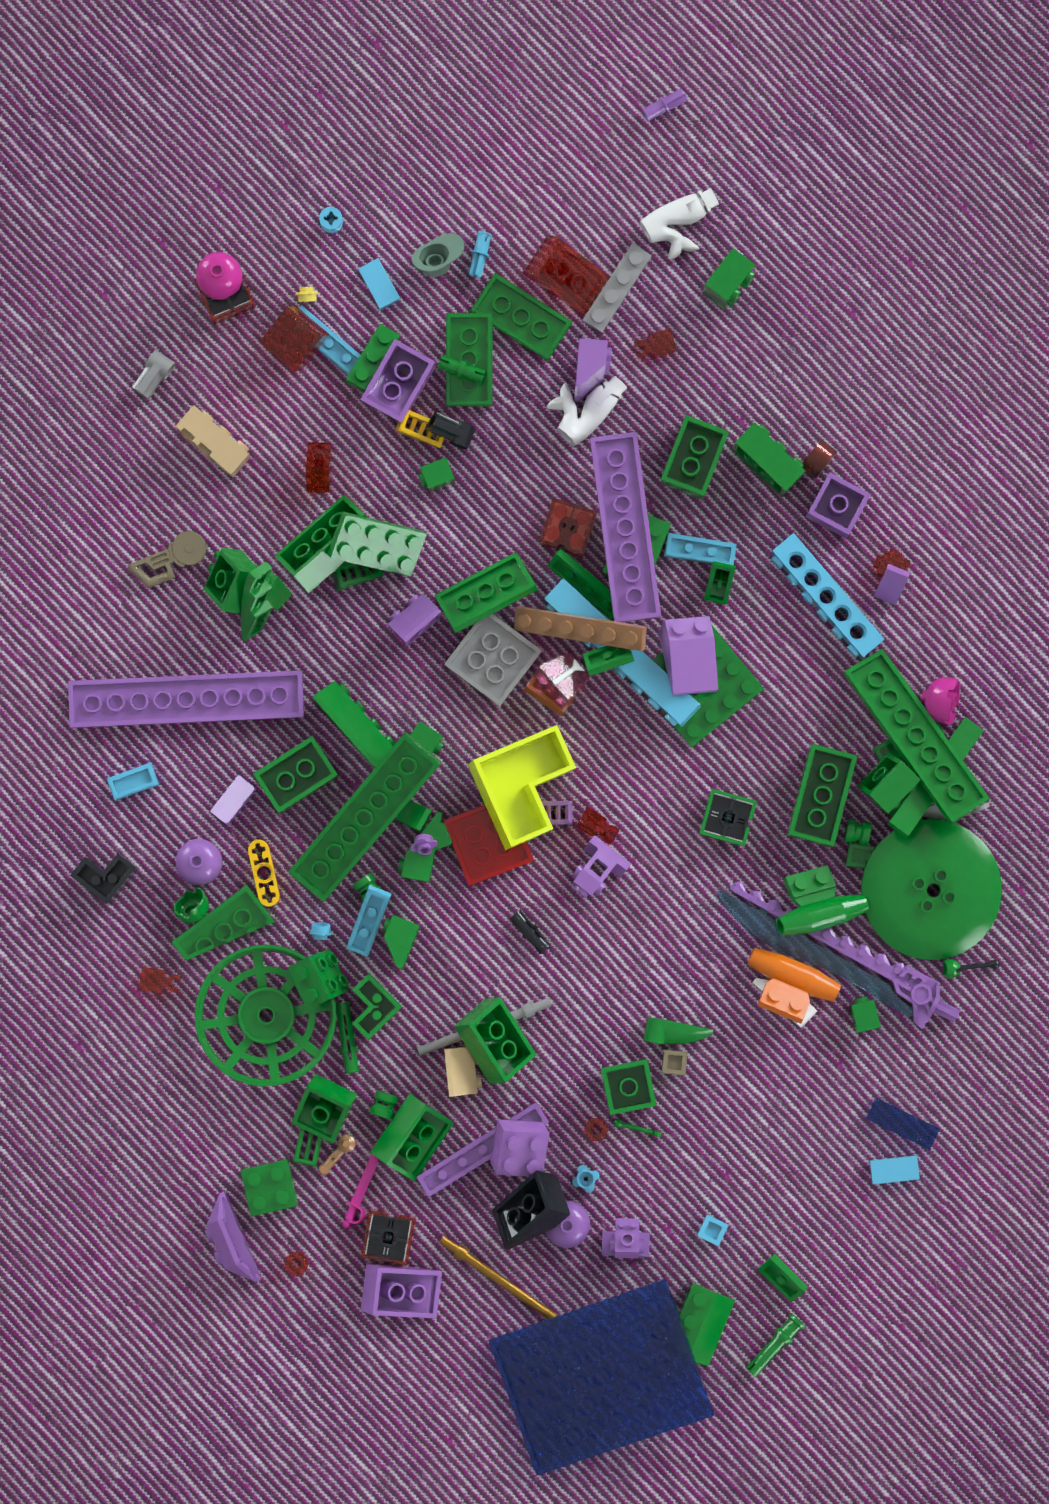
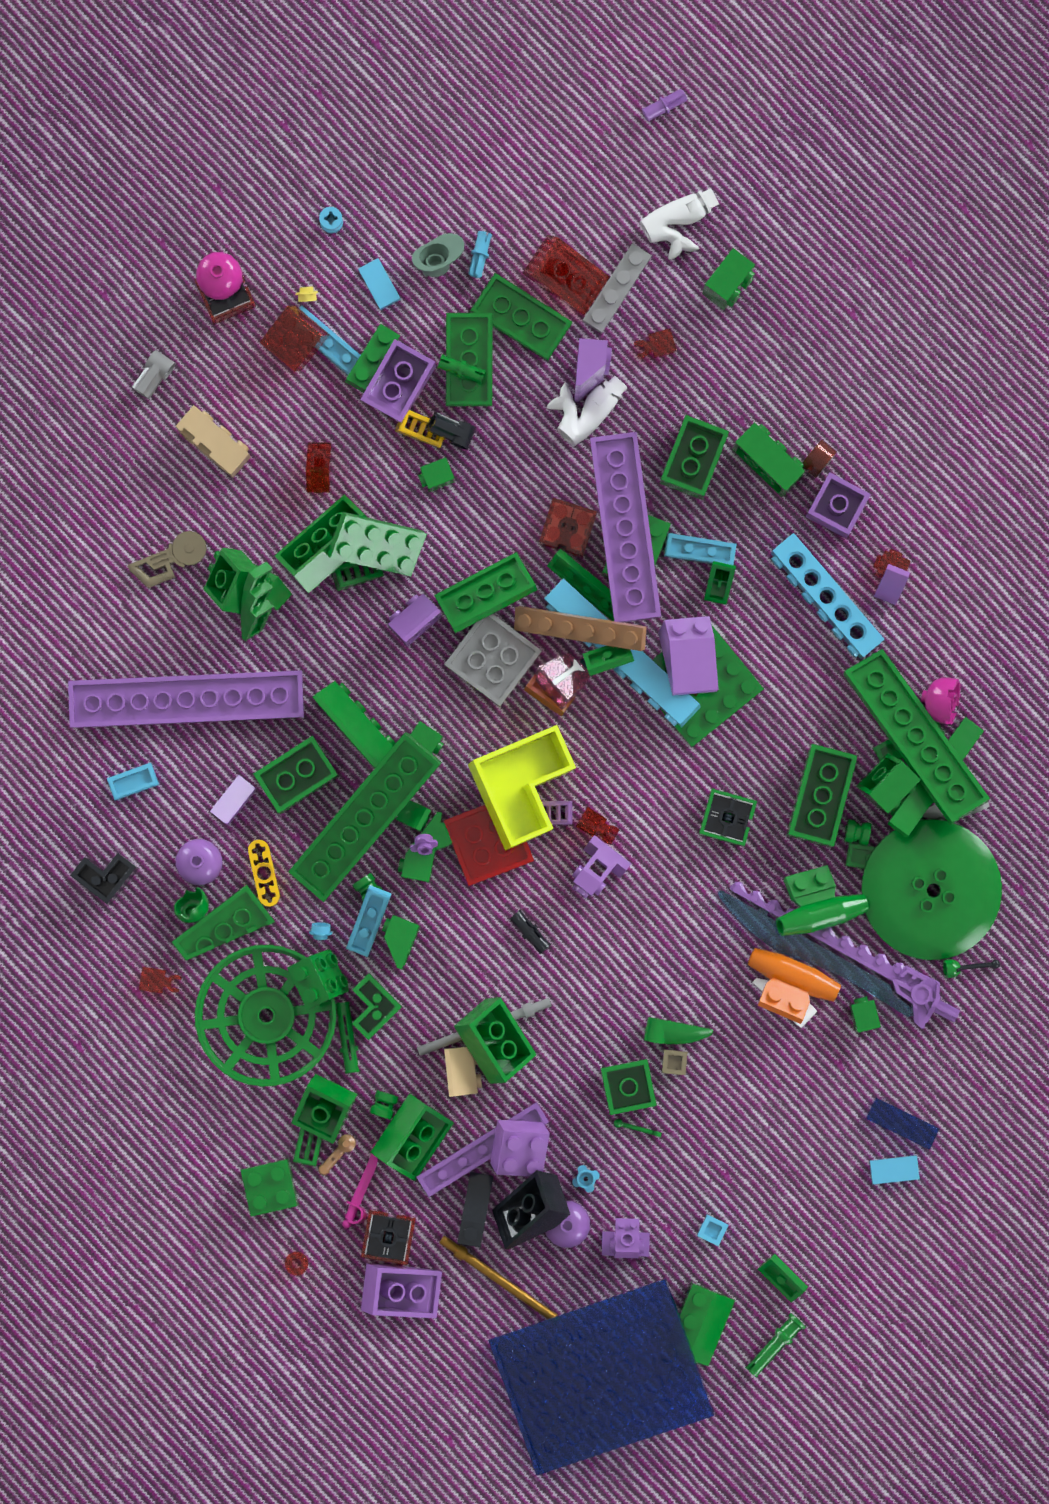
(230, 1240): medium lavender wedge -> none
(475, 1209): none -> black slope
(588, 1129): clear red plate -> none

